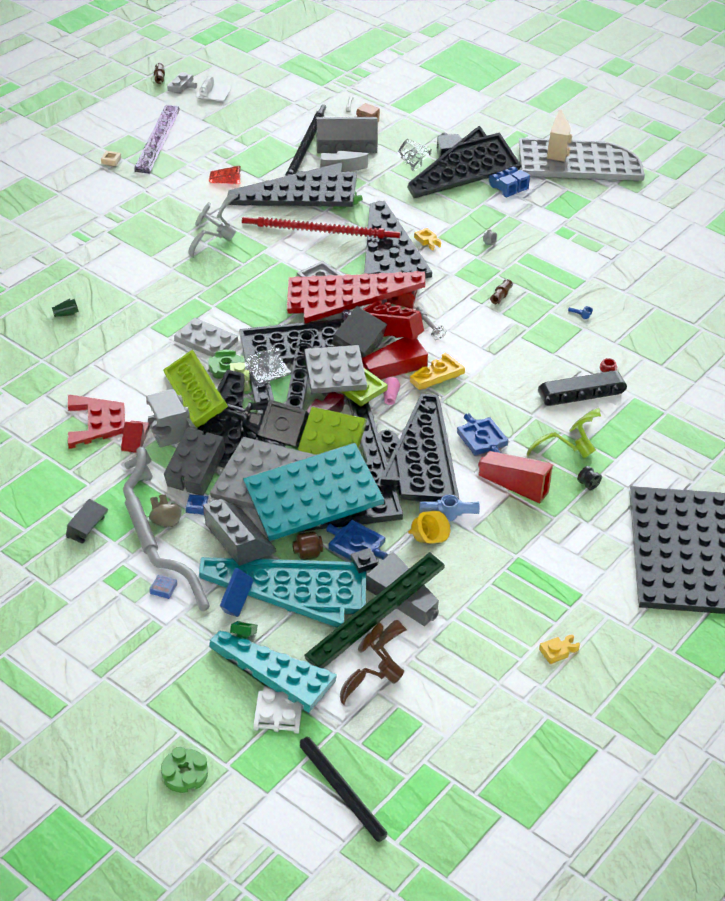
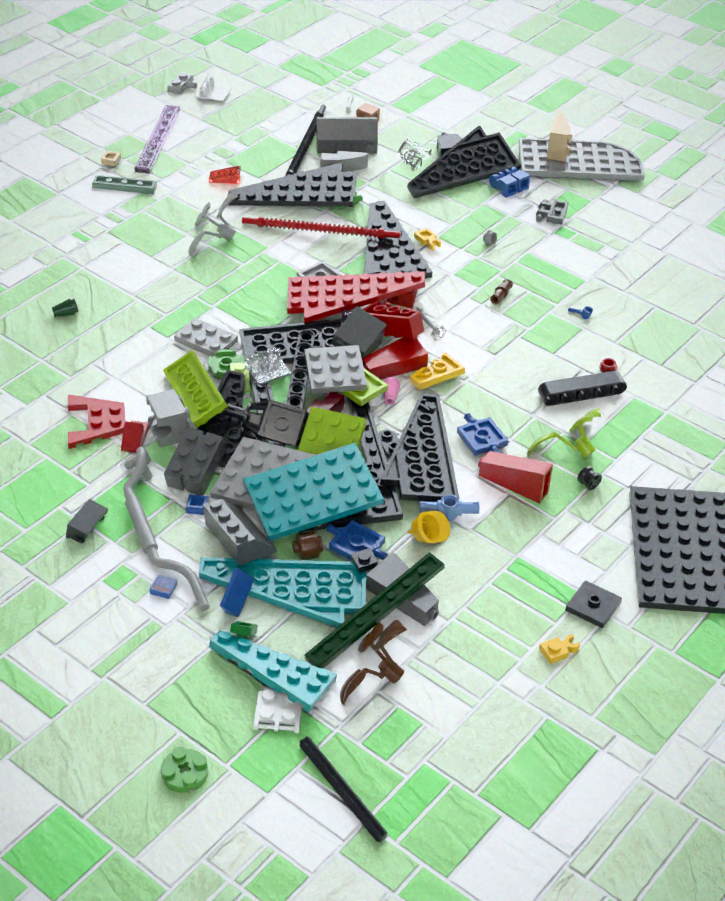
(124, 184): none -> sand green tile
(159, 73): pin -> none
(163, 513): dark tan piece -> none
(554, 212): none -> plate
(593, 604): none -> plate

